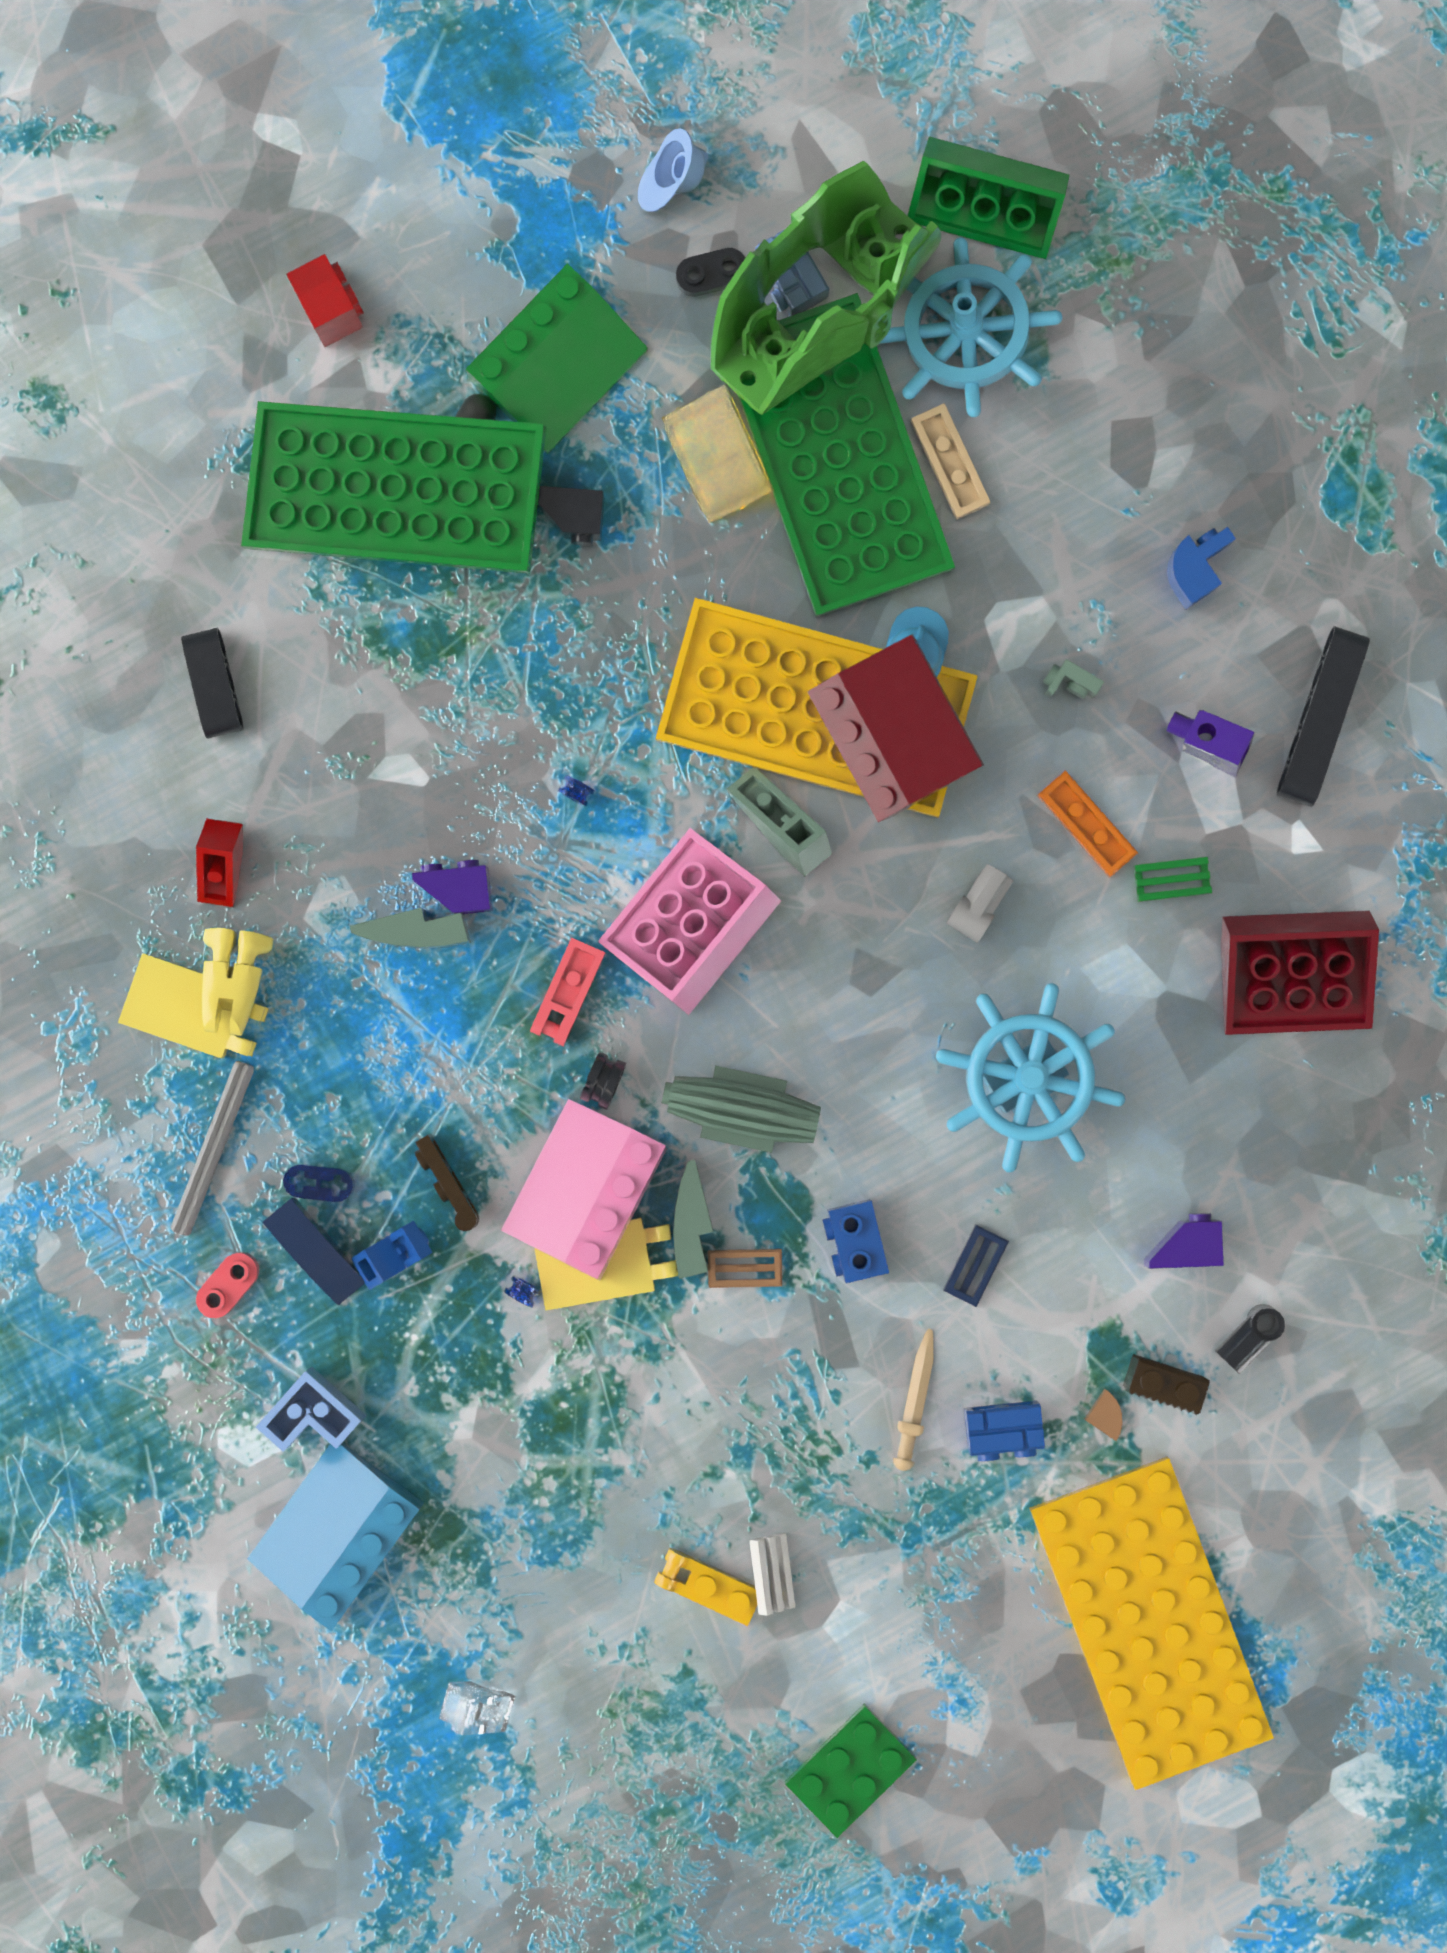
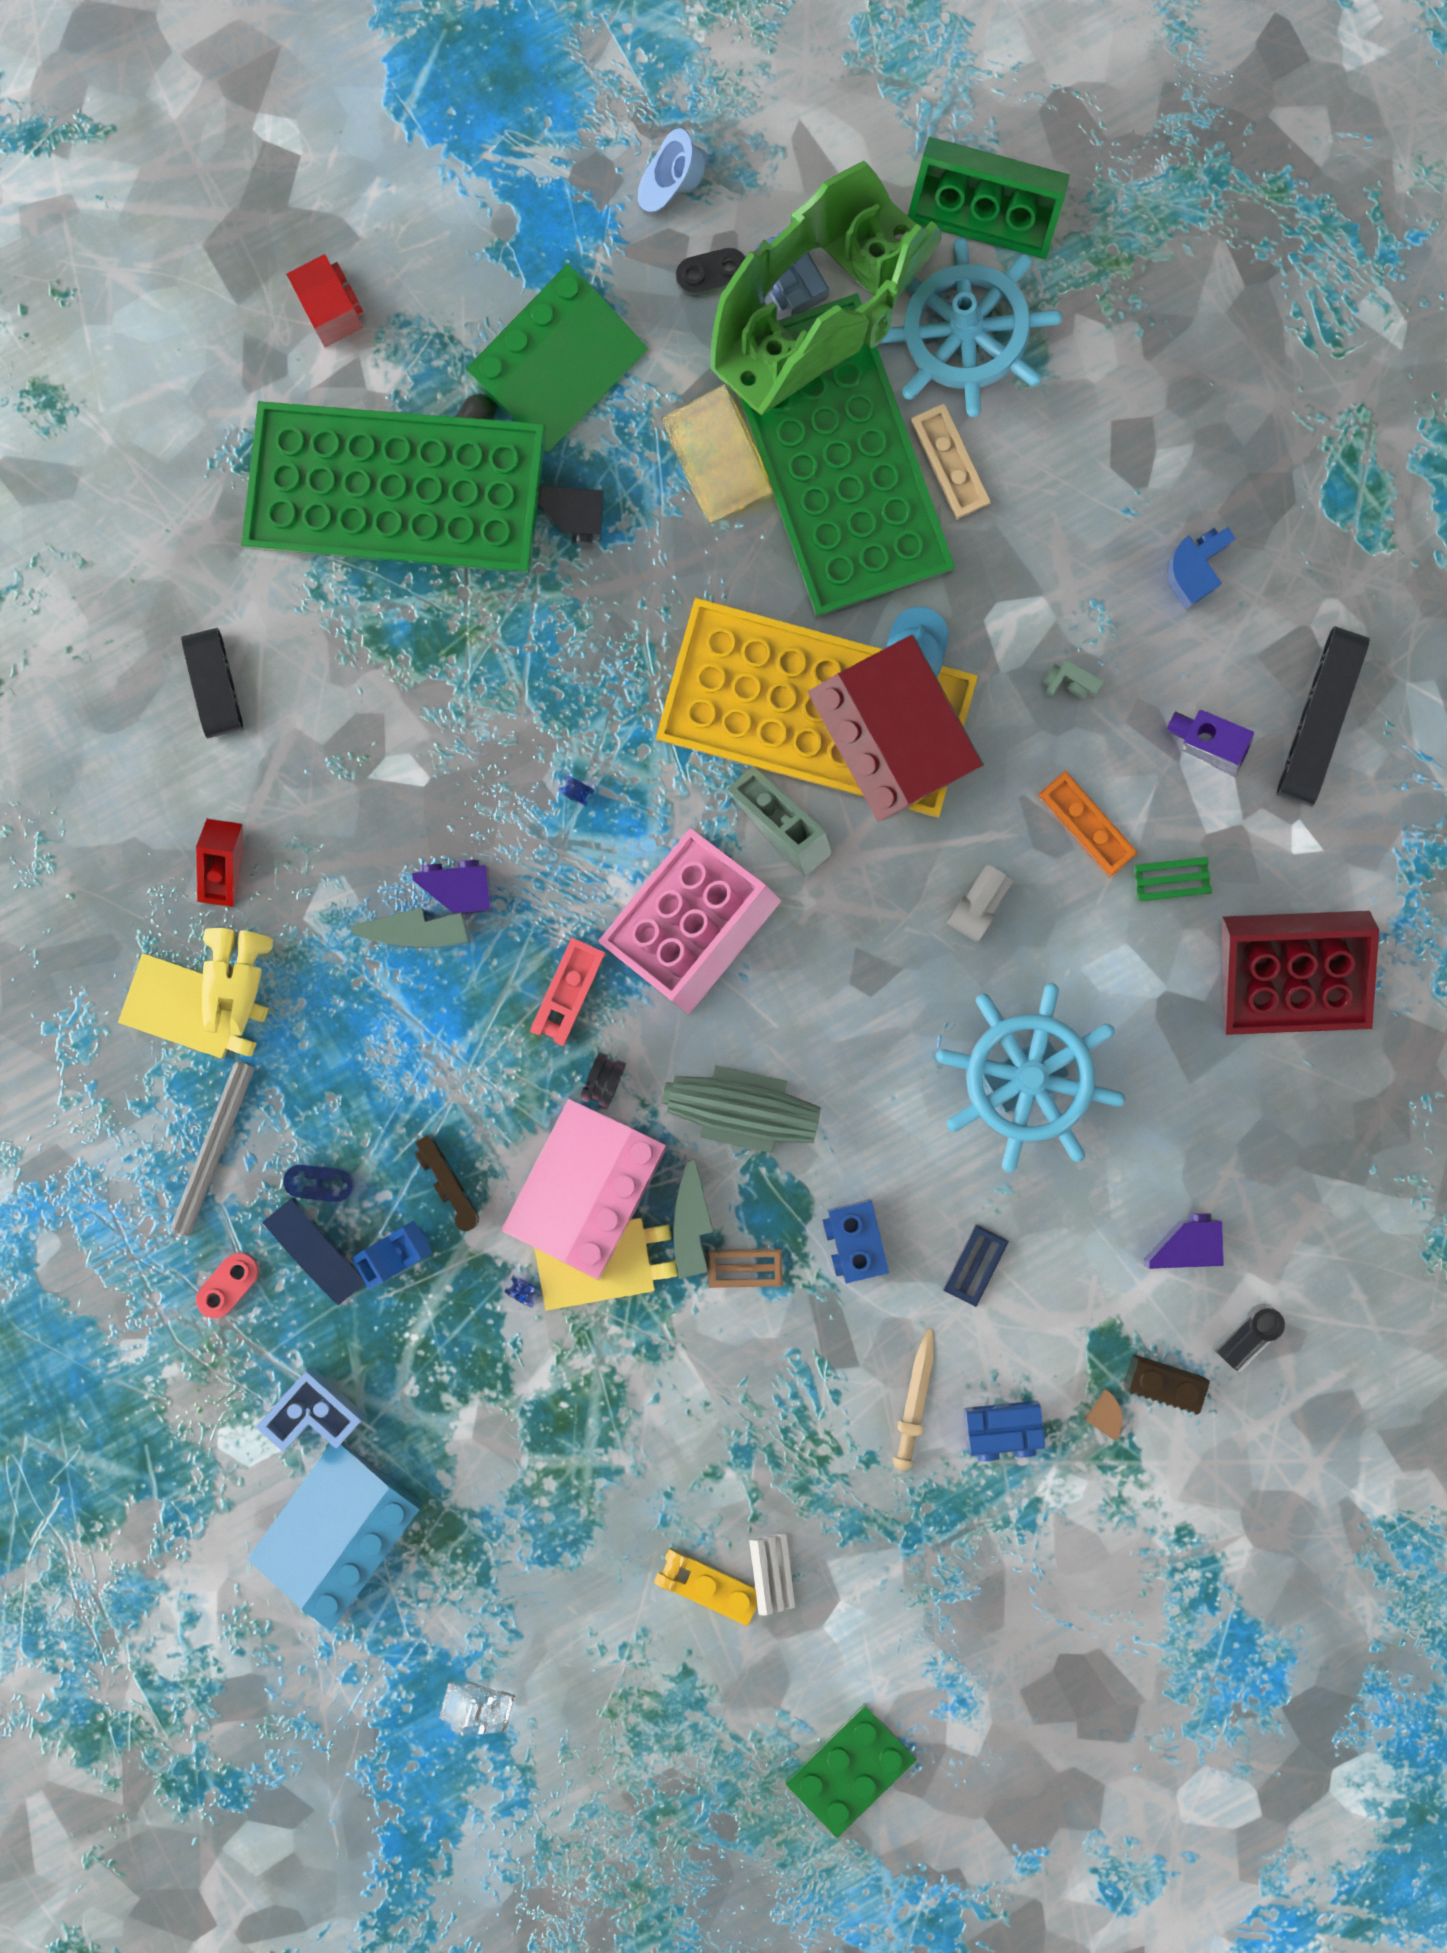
(1151, 1623): yellow plate -> none

